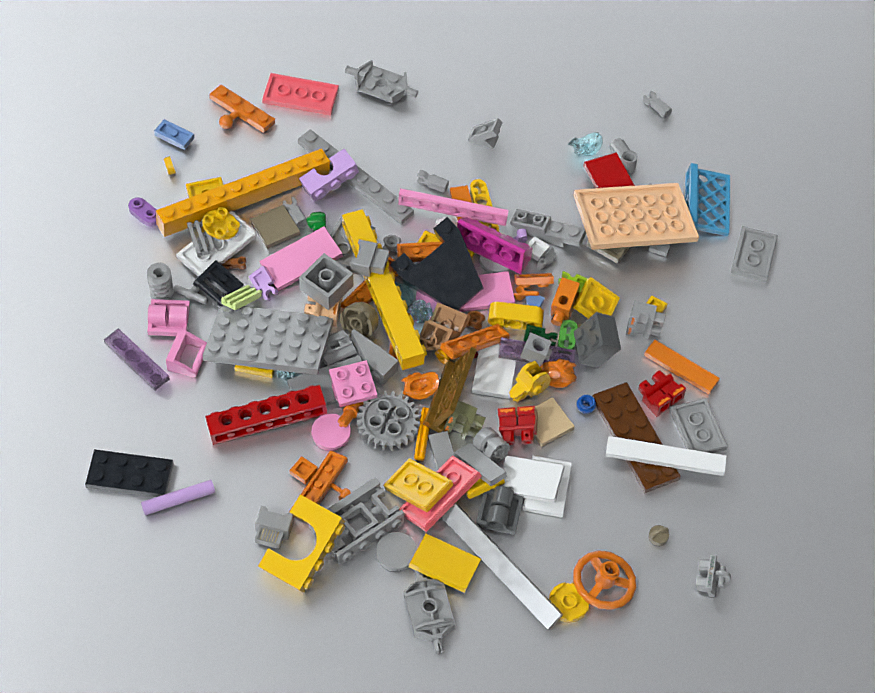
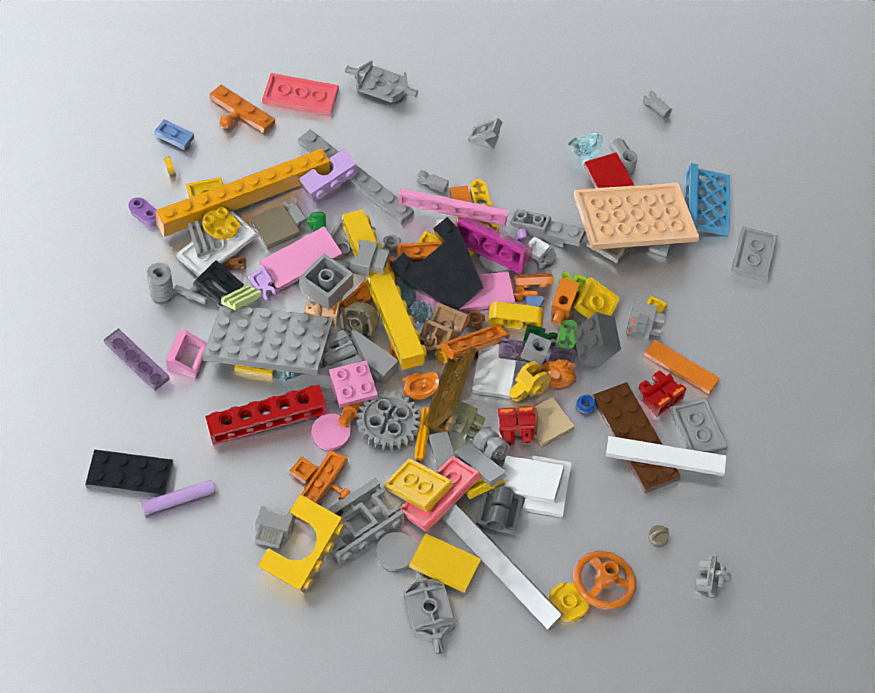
(167, 317): bright pink plate -> none

